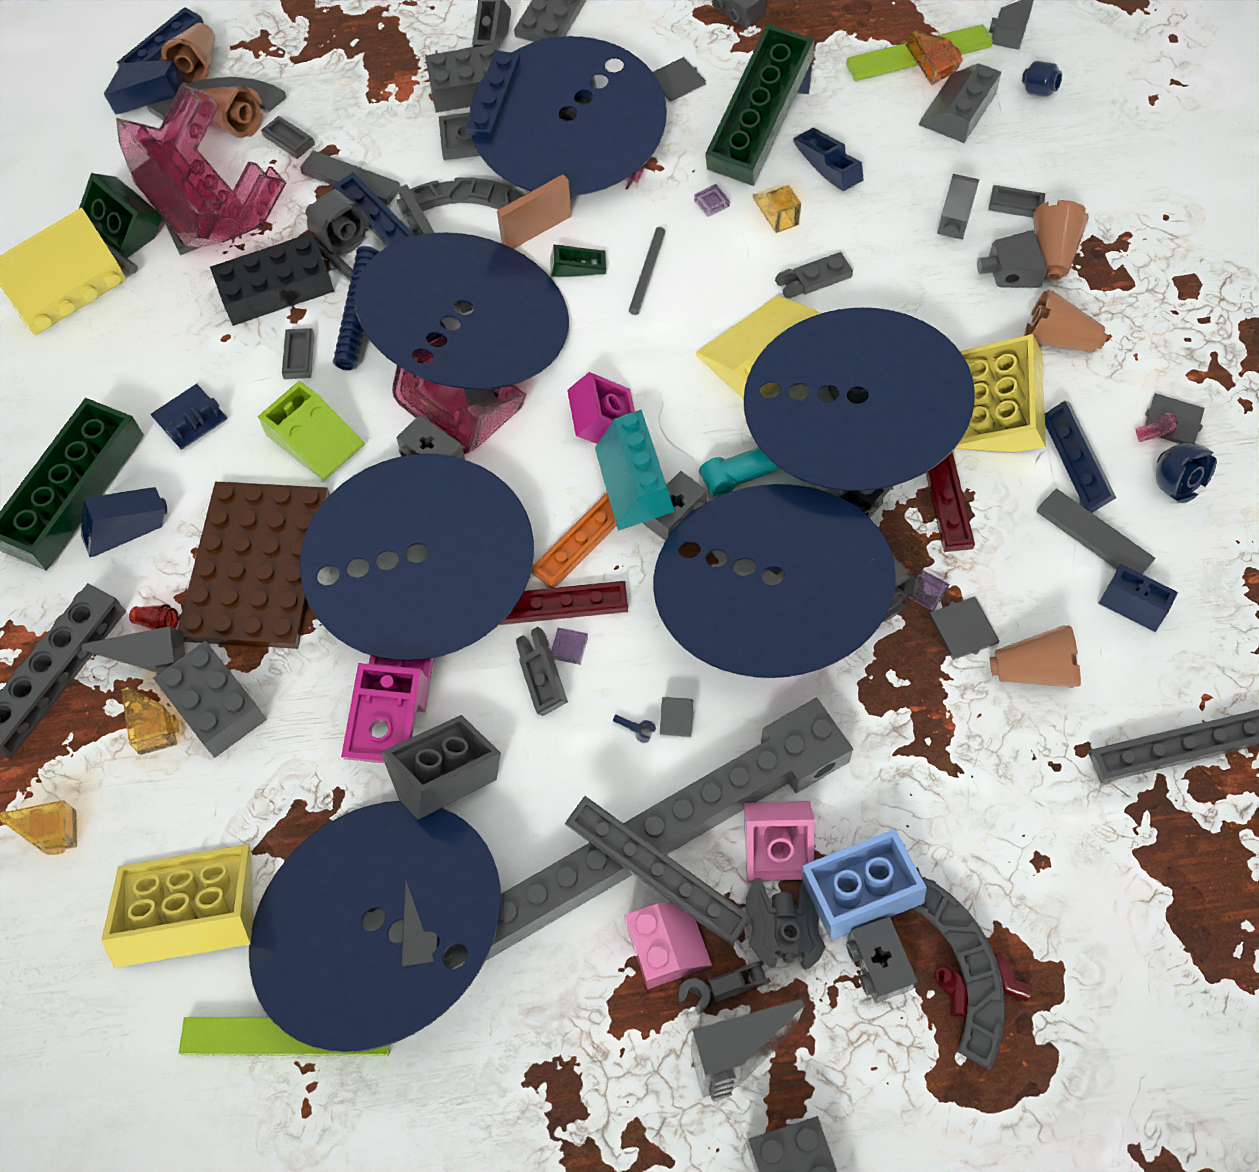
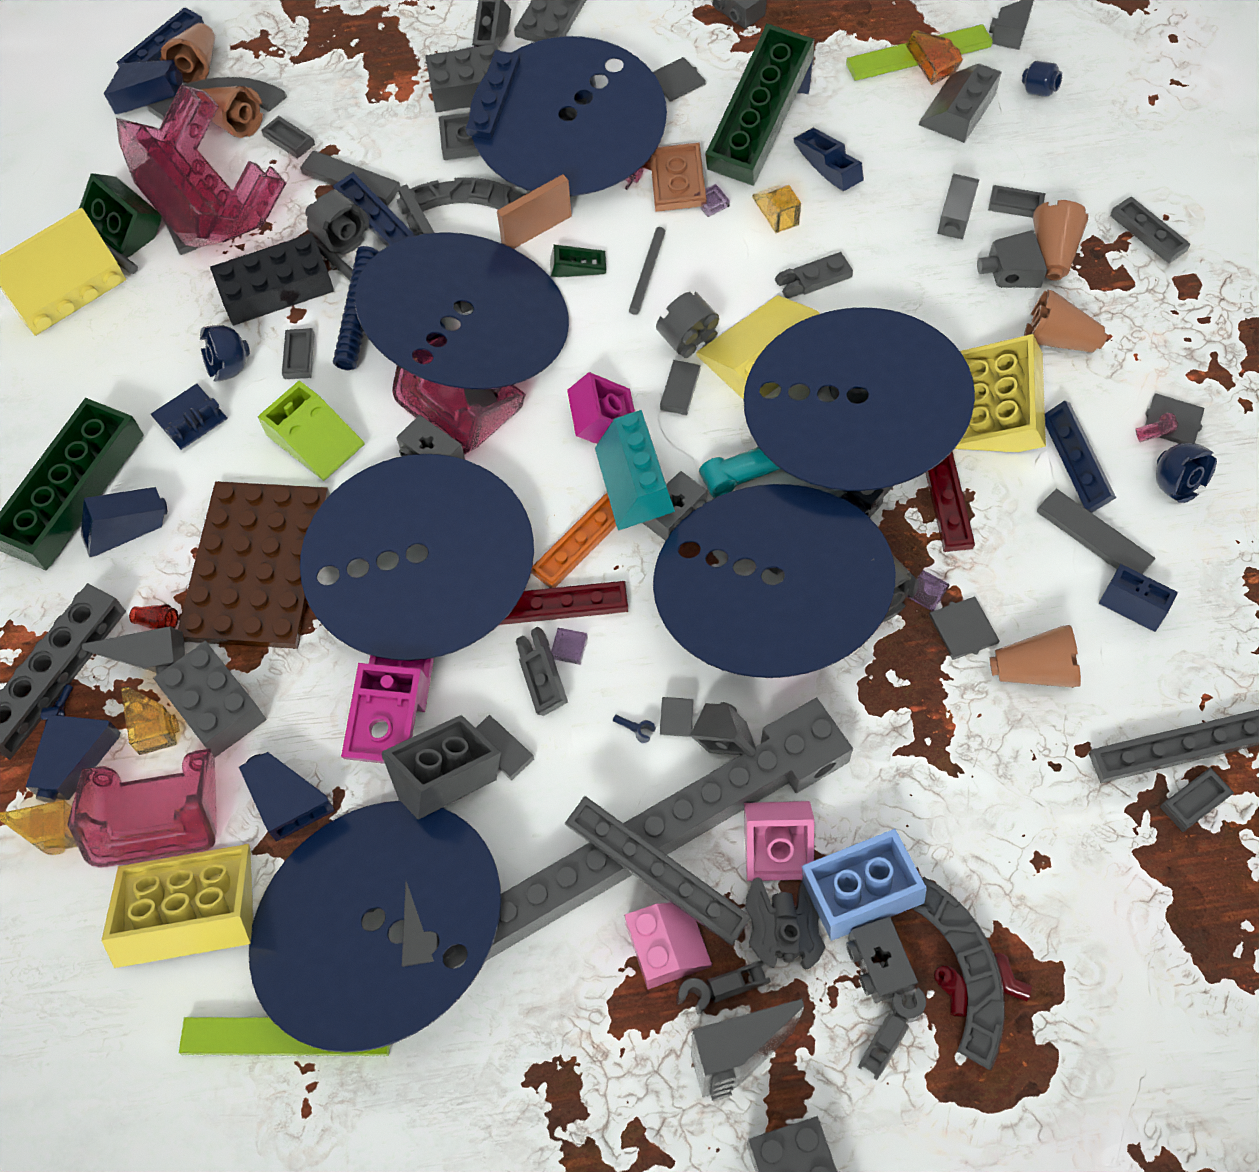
(58, 709): none -> dark blue hand
(65, 750): none -> dark blue slope
(147, 816): none -> clear pink windscreen
(224, 352): none -> dark blue cylinder
(282, 796): none -> dark blue slope
(513, 754): none -> dark grey tile
(677, 177): none -> nougat tile
(680, 387): none -> dark grey tile
(688, 323): none -> dark grey brick
(723, 731): none -> dark grey slope
(892, 1032): none -> dark grey piece
(1150, 229): none -> dark grey plate
(1196, 799): none -> dark grey tile

